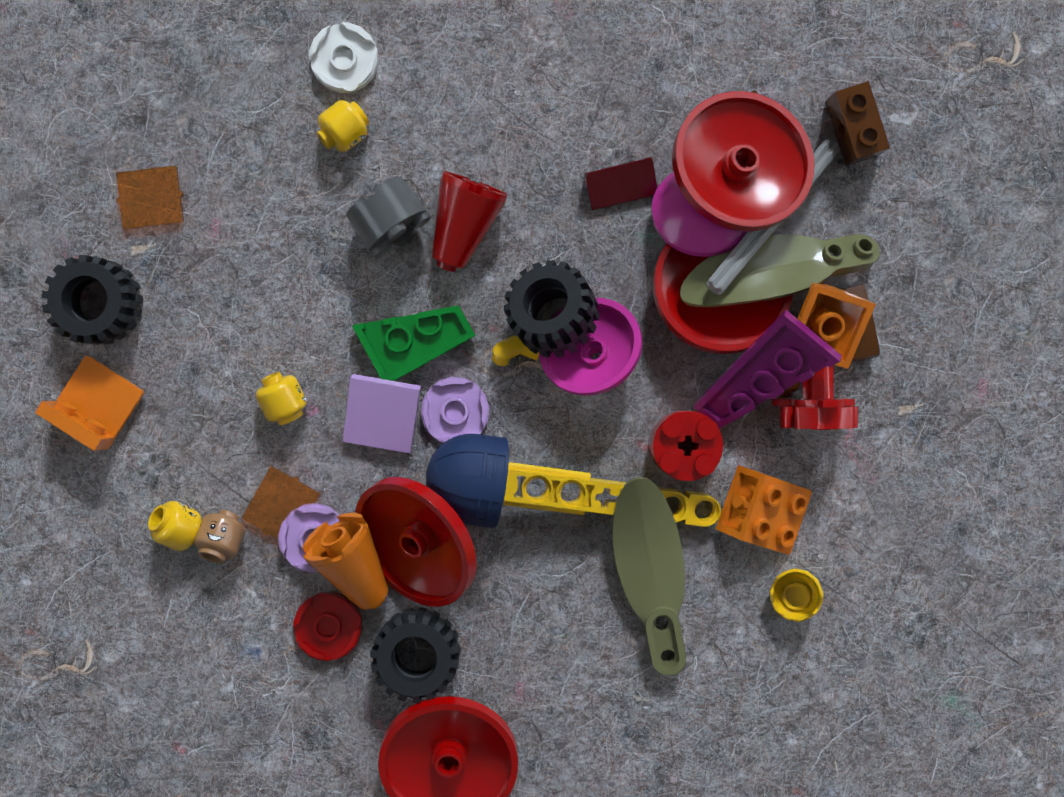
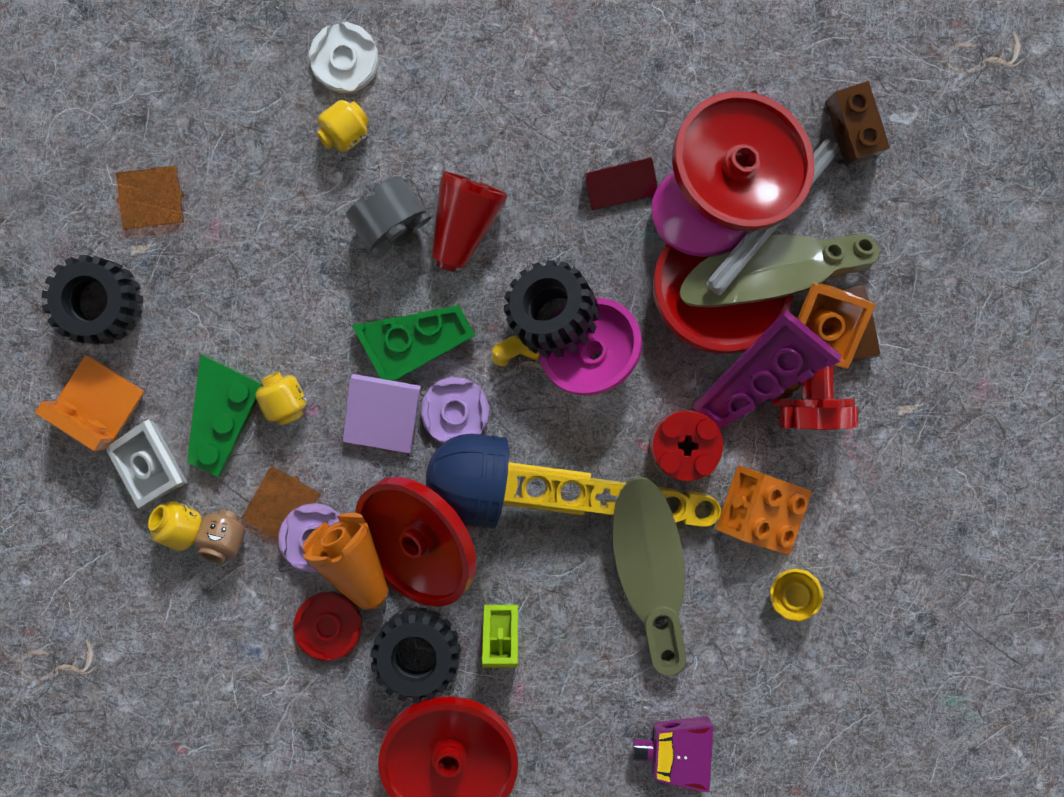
(145, 464): none -> white slope
(219, 414): none -> green wing
(500, 636): none -> lime slope
(679, 752): none -> magenta torso

